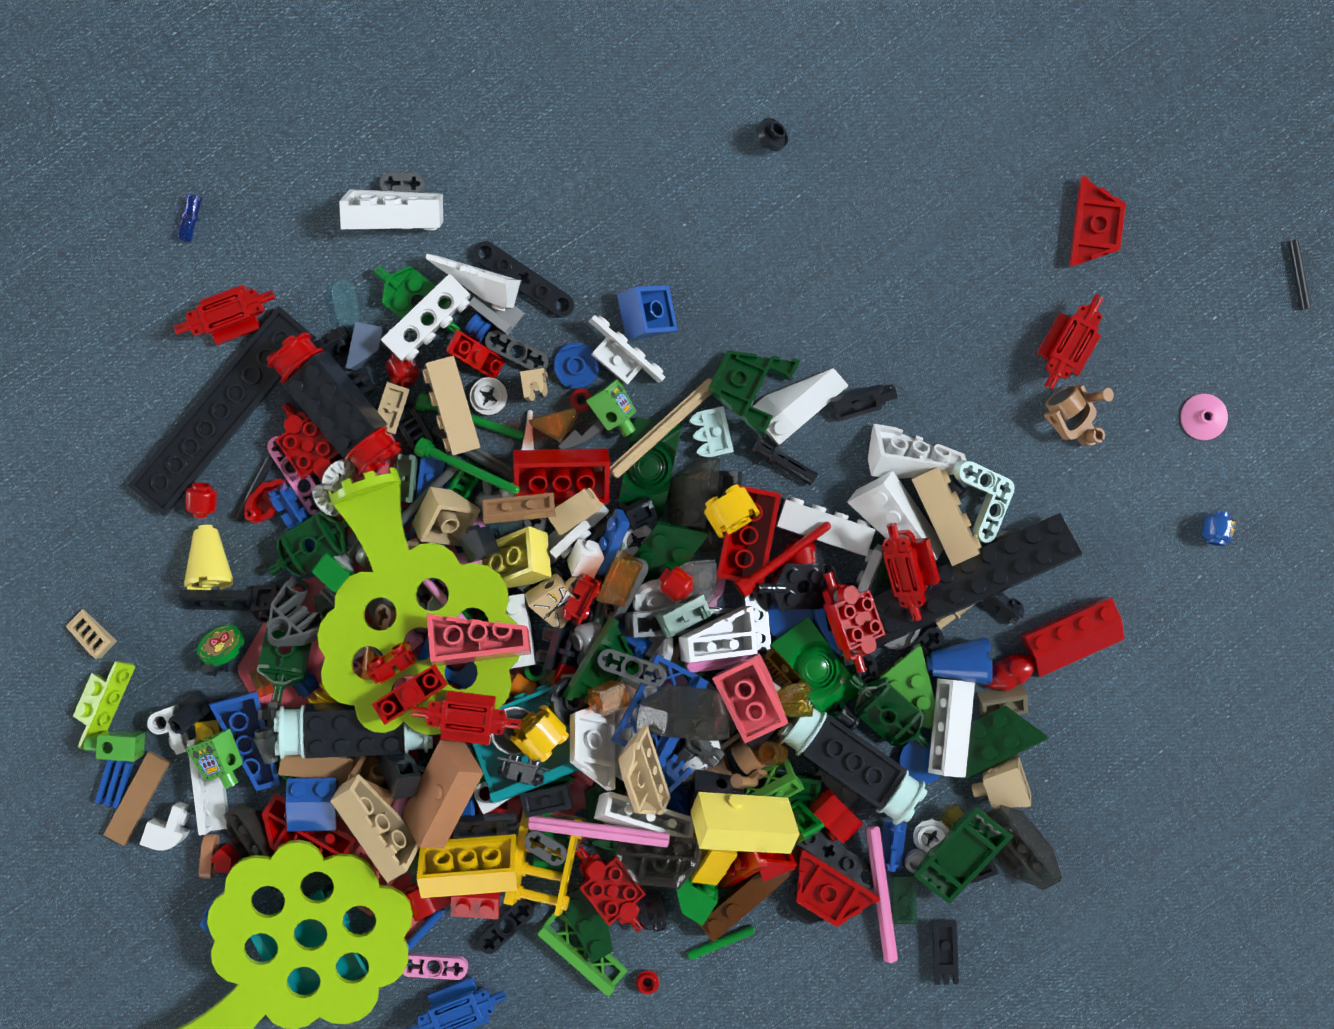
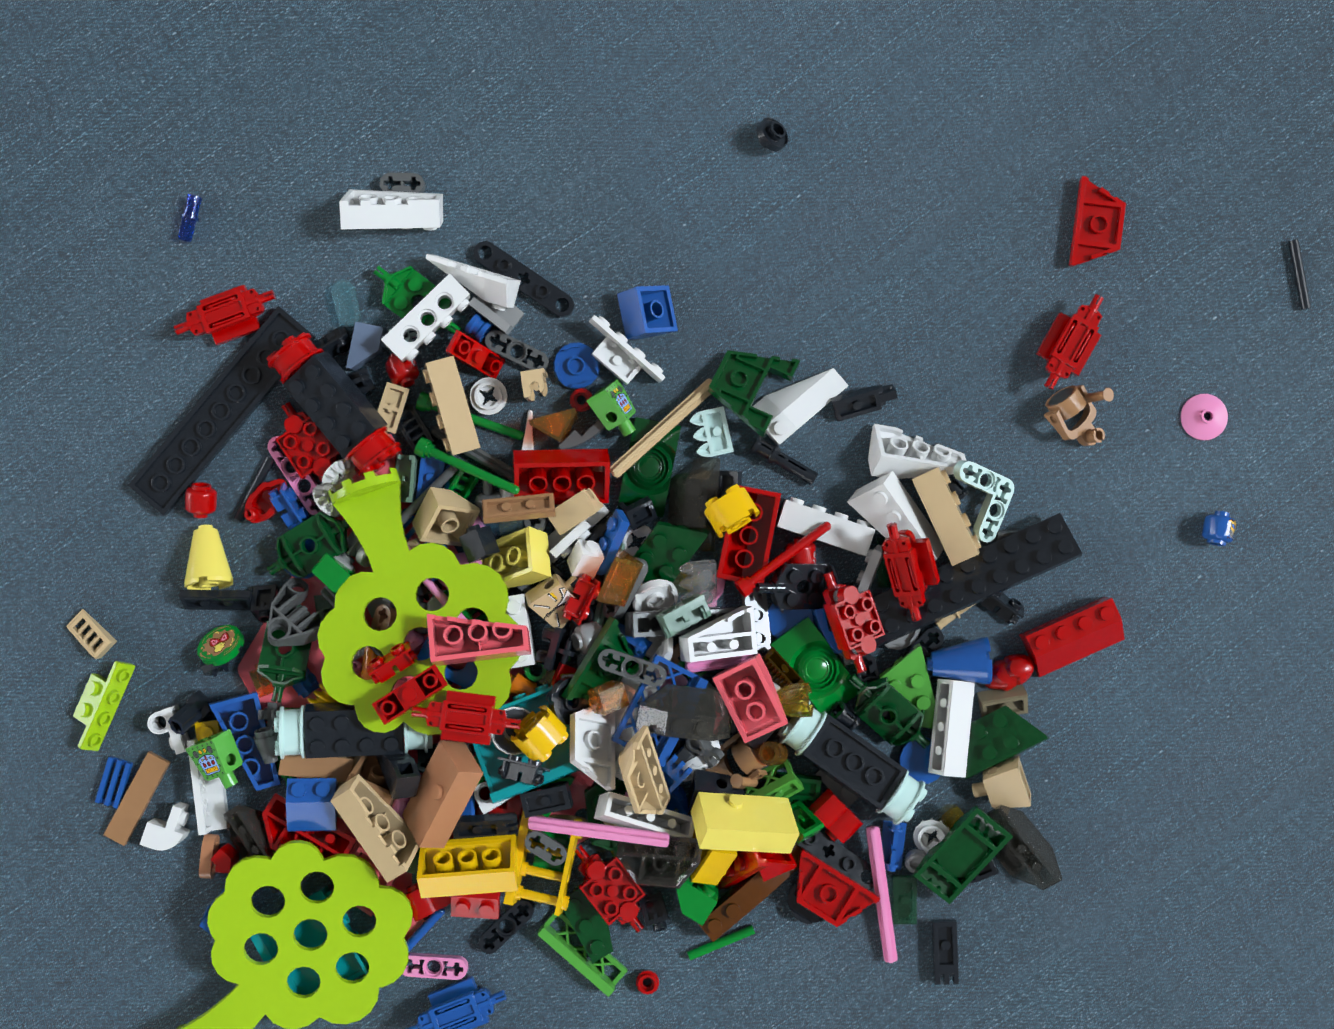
(126, 745): bright green torso -> none
(676, 583): red head -> none

